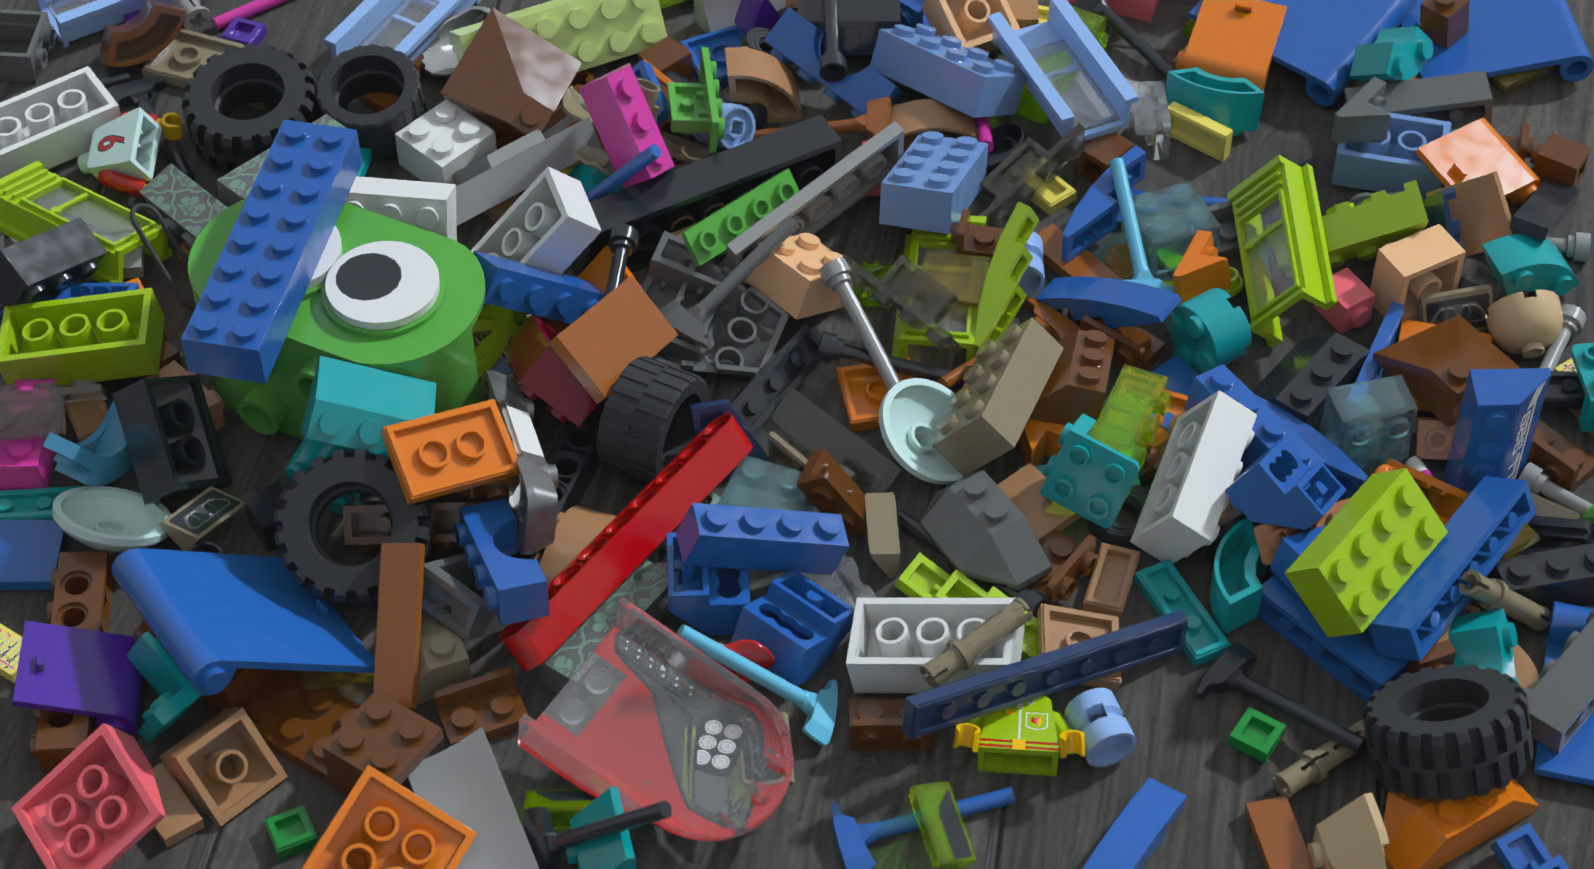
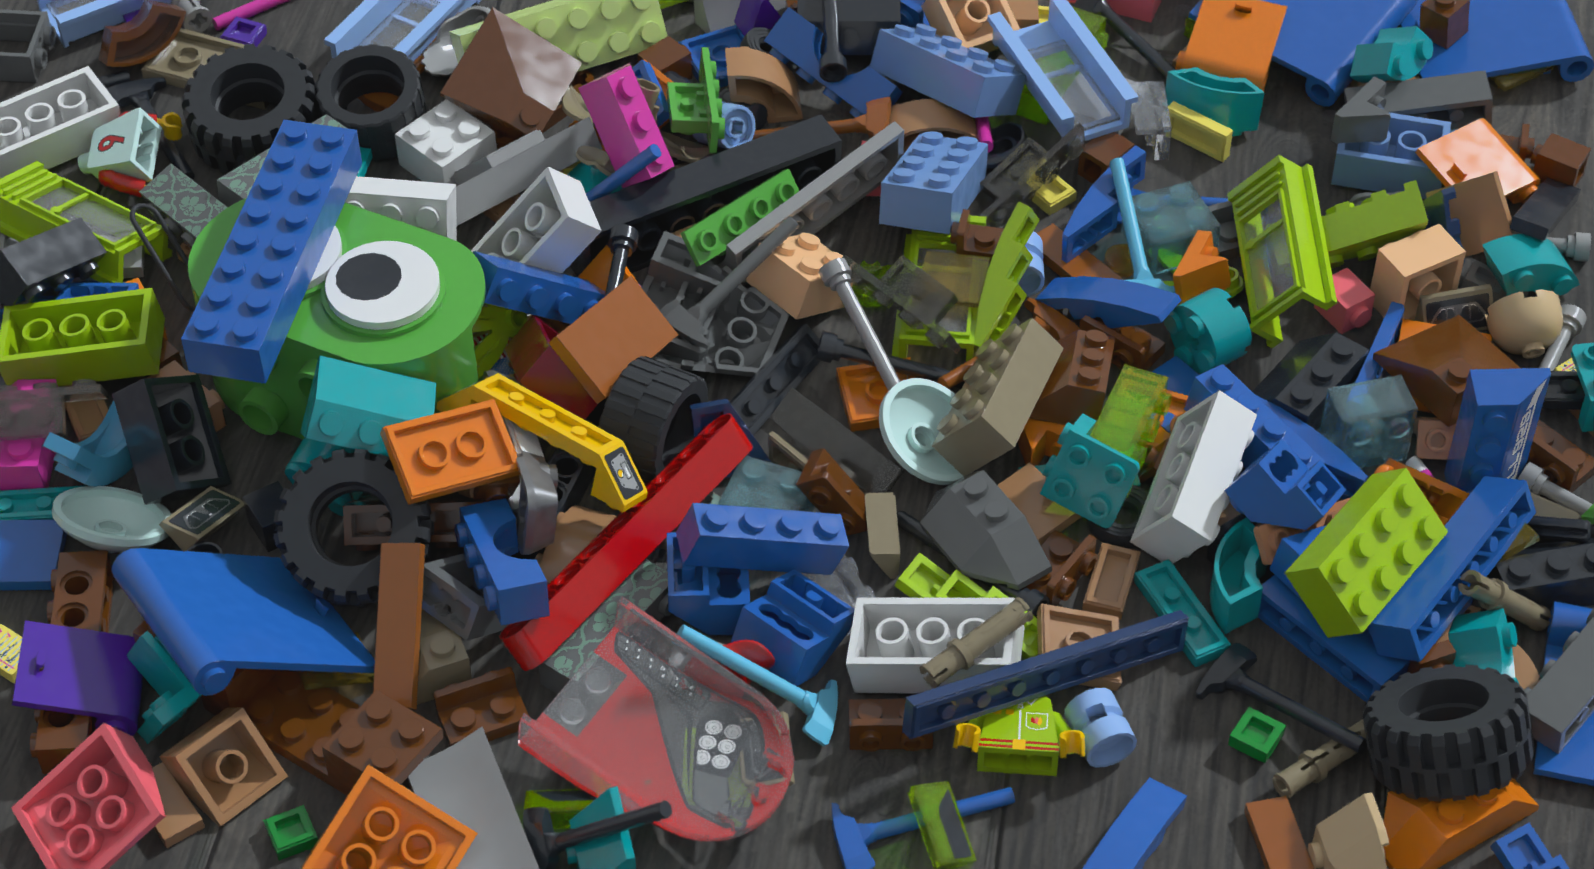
(615, 476): none -> yellow slope

